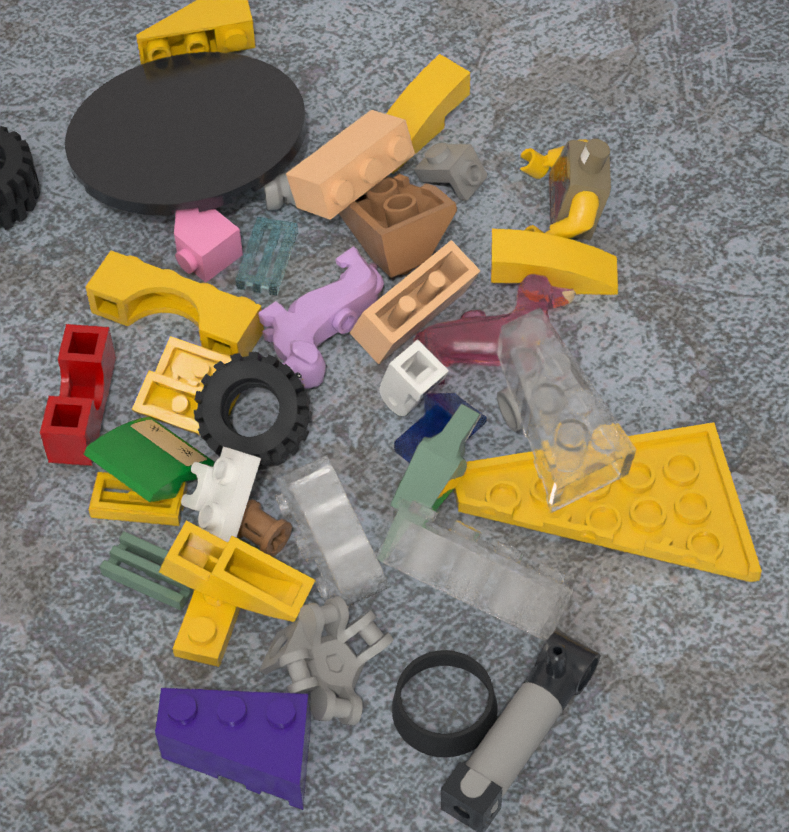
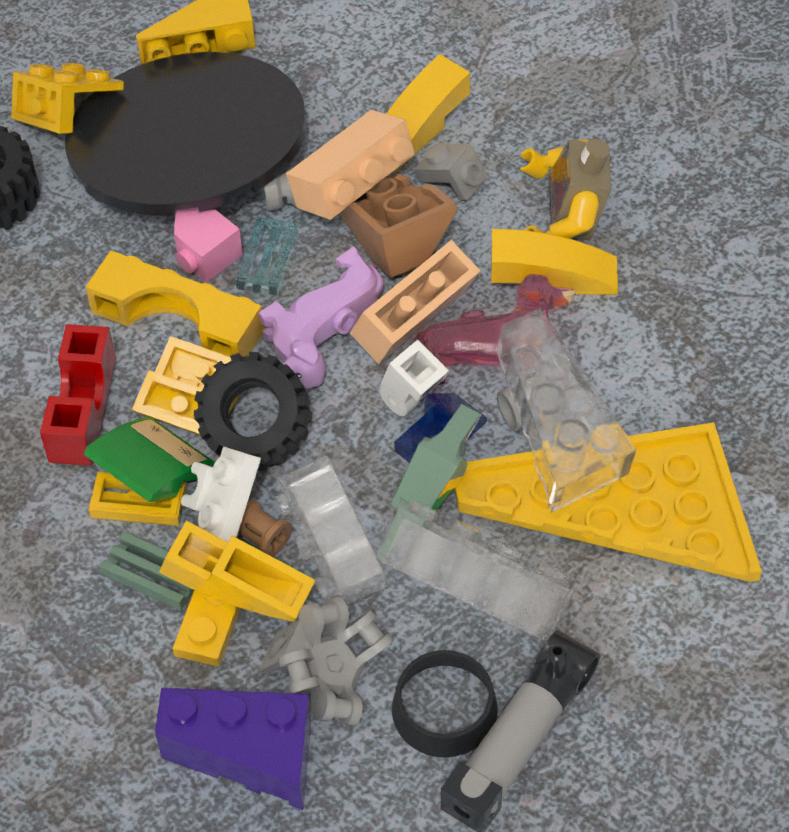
(47, 94): none -> yellow bracket

